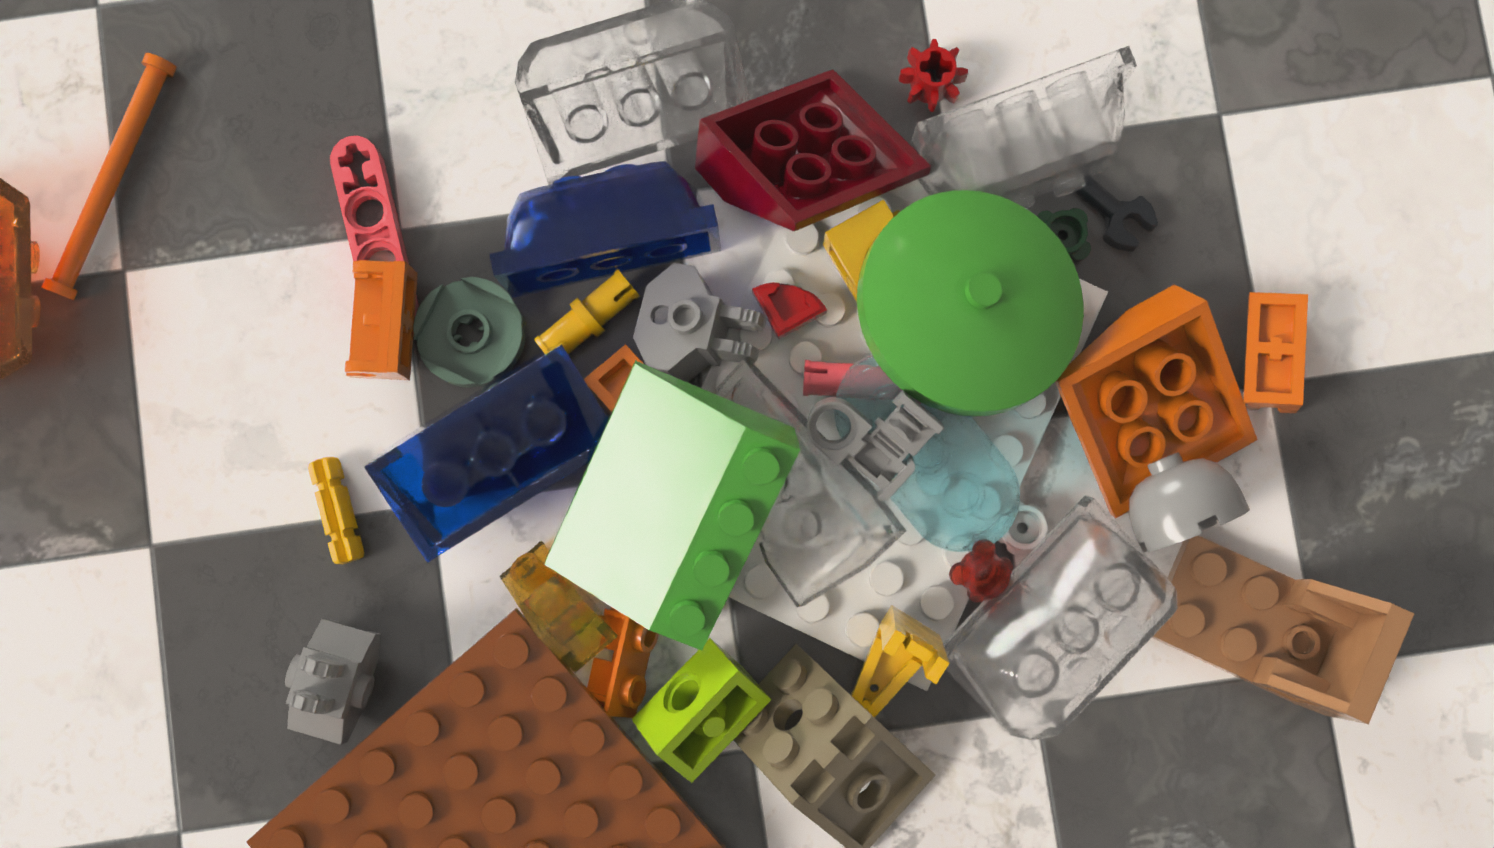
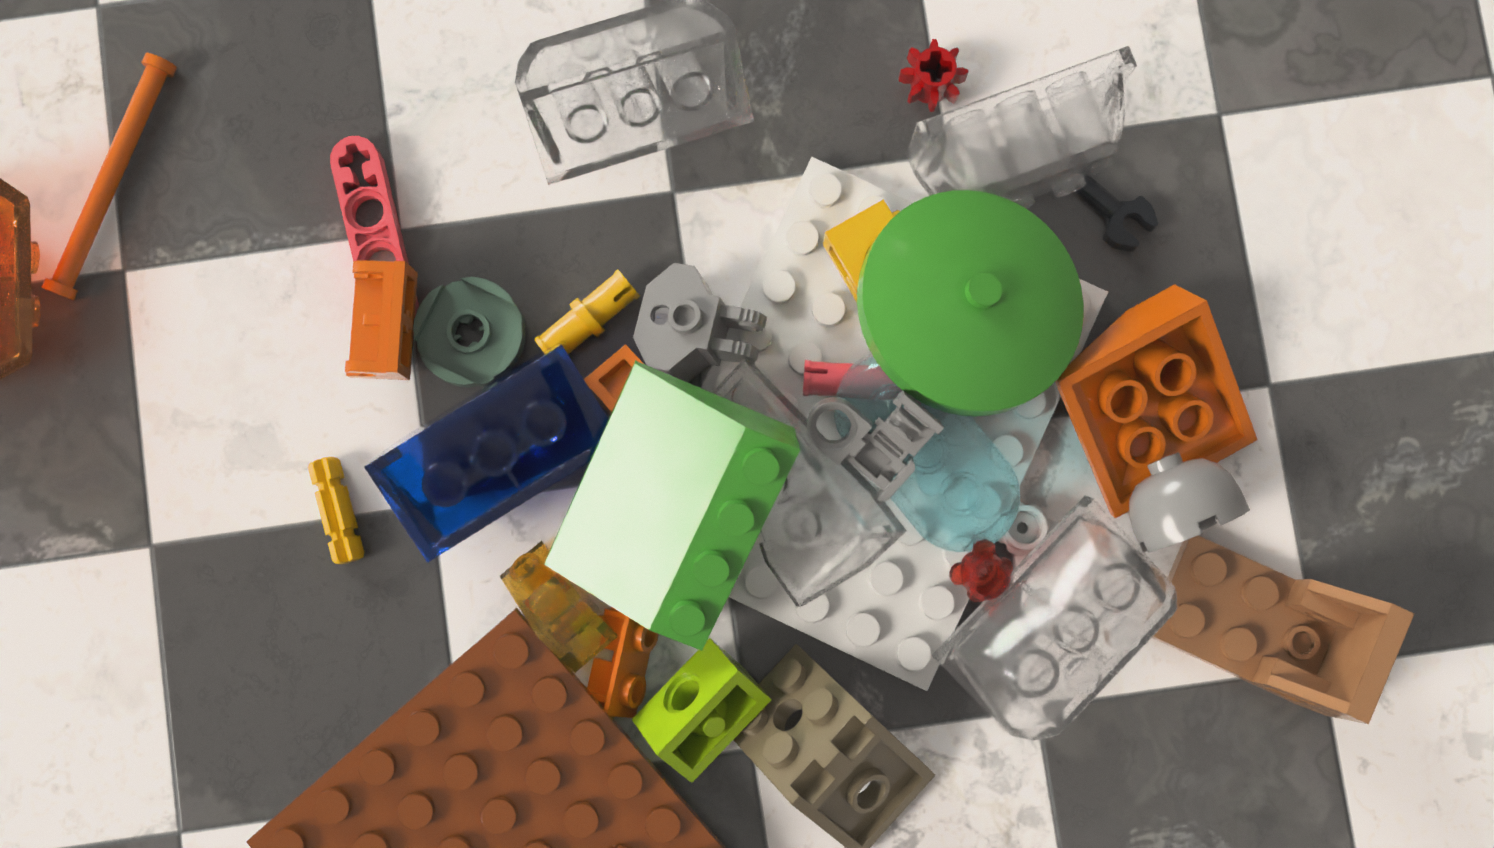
(331, 681): light grey hinge -> none
(602, 224): clear blue windscreen -> none
(787, 306): red tile -> none
(804, 153): dark red slope -> none
(895, 656): yellow hinge -> none
(1074, 224): dark green plate -> none
(1275, 351): orange hinge -> none

